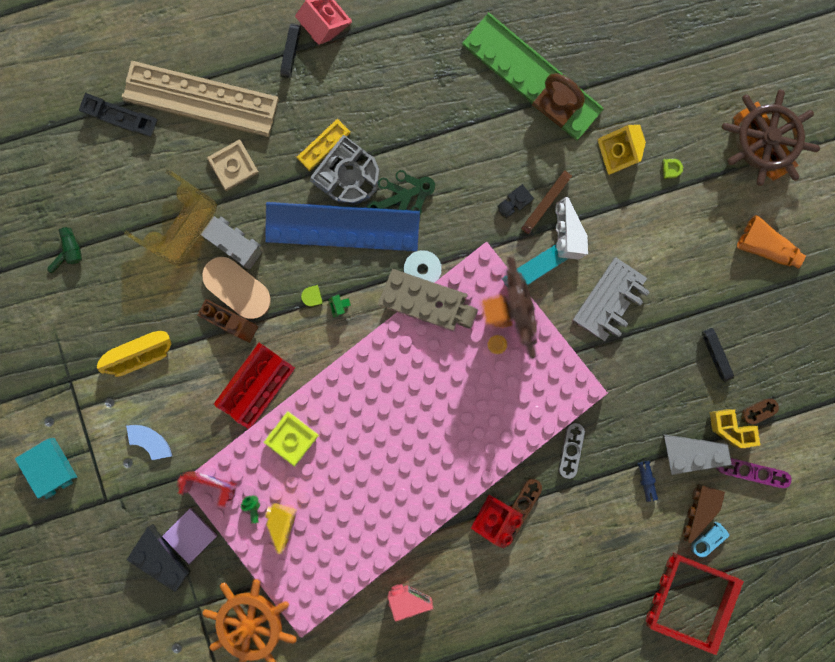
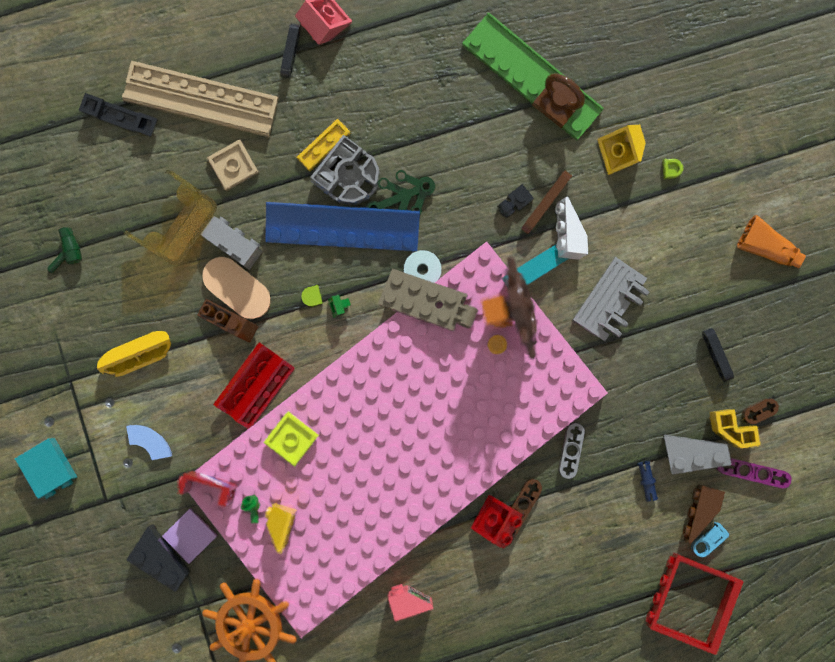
(768, 138): reddish brown brick -> none

